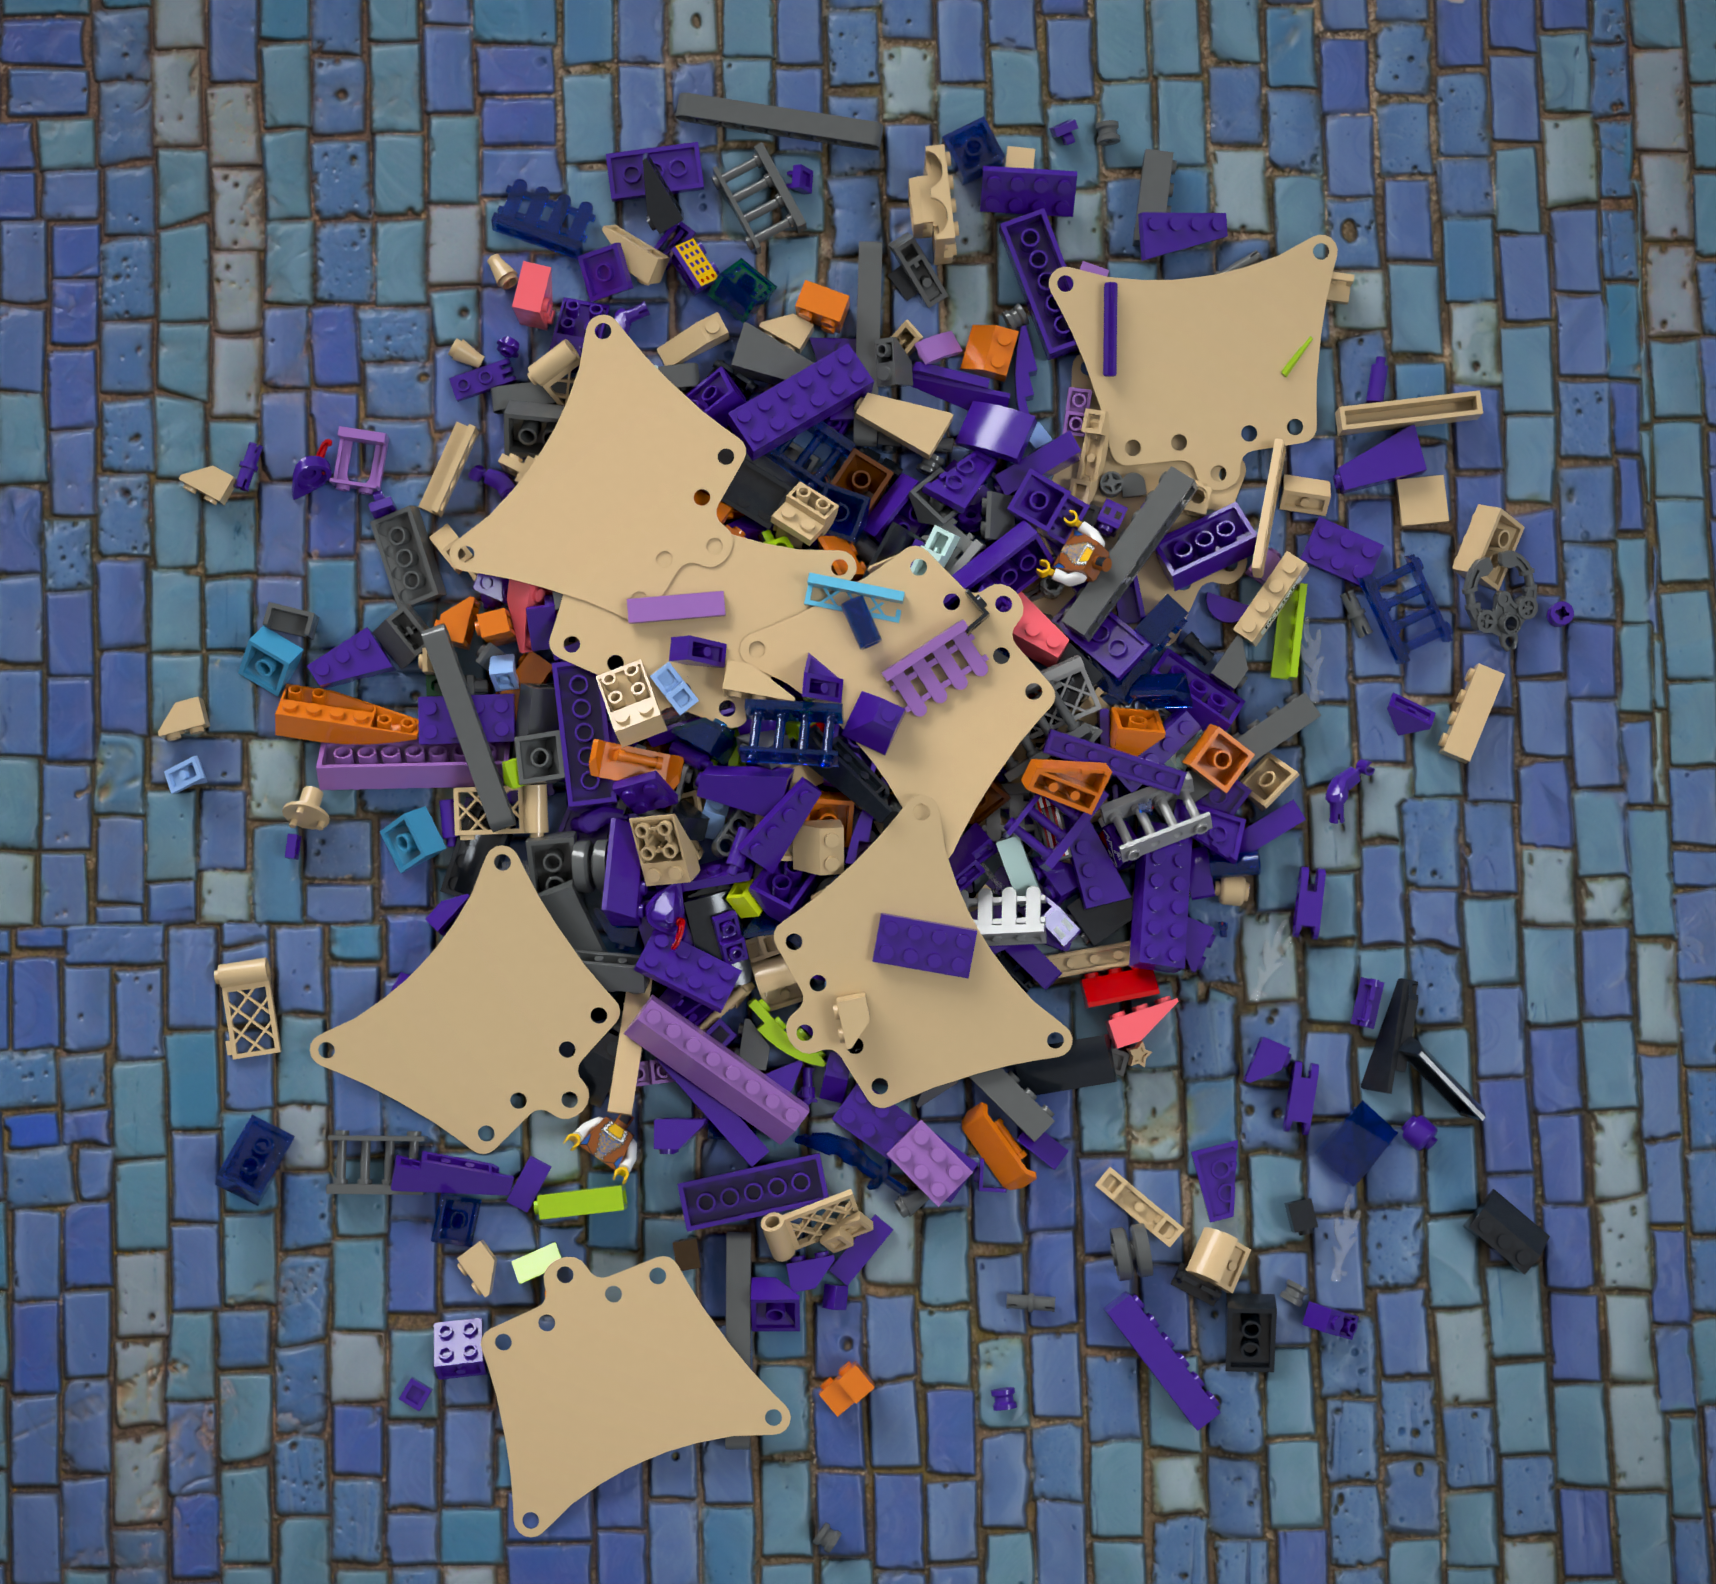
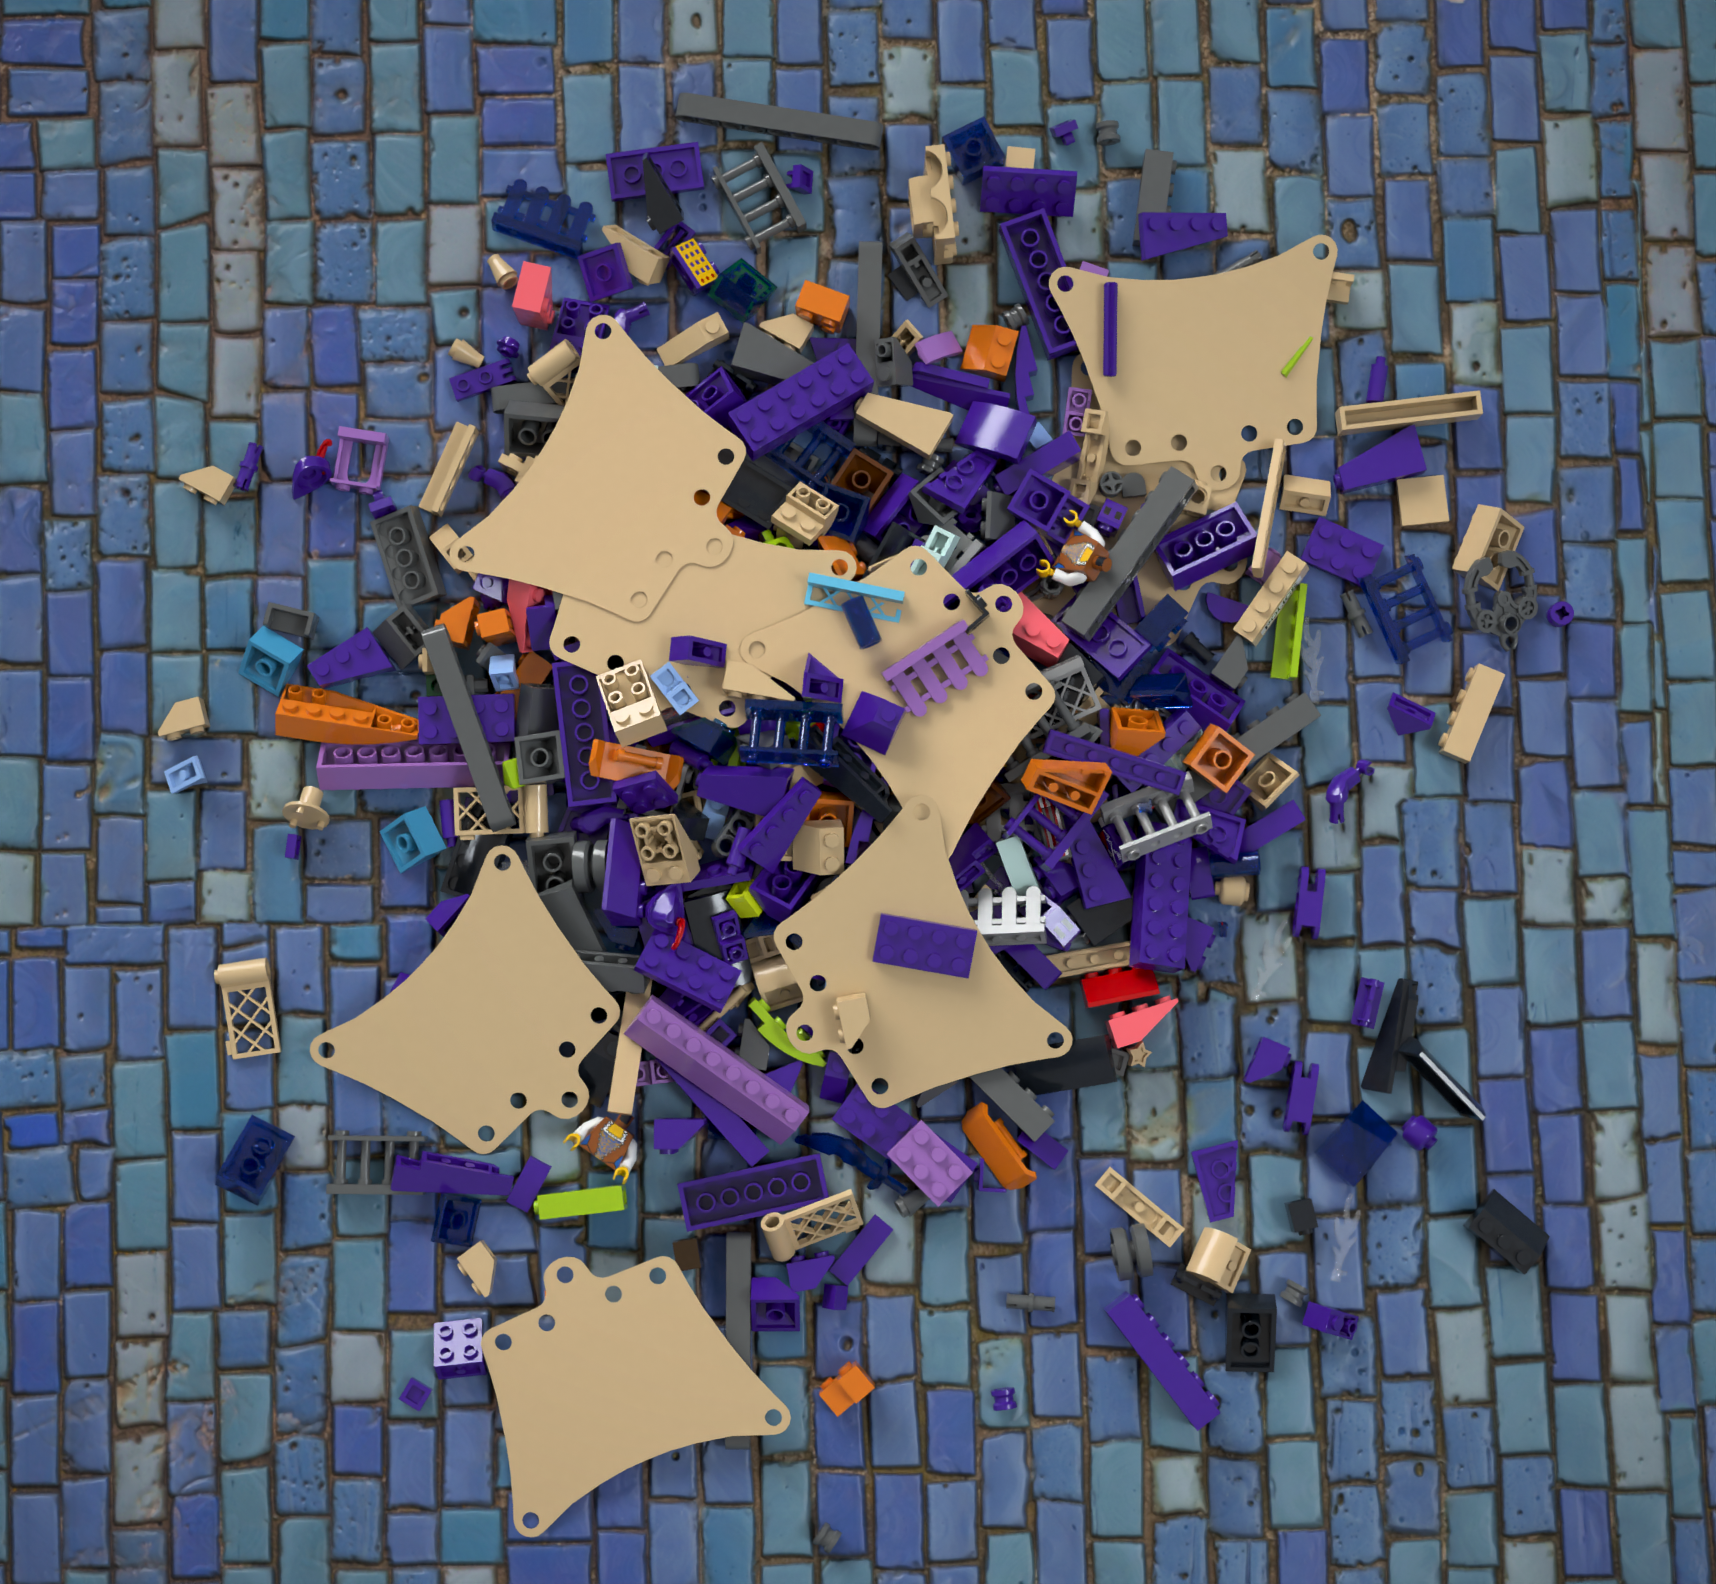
(535, 1263): slope -> none
(676, 607): medium lavender tile -> none
(807, 1091): dark purple piece -> none
(842, 1234): tan slope -> none

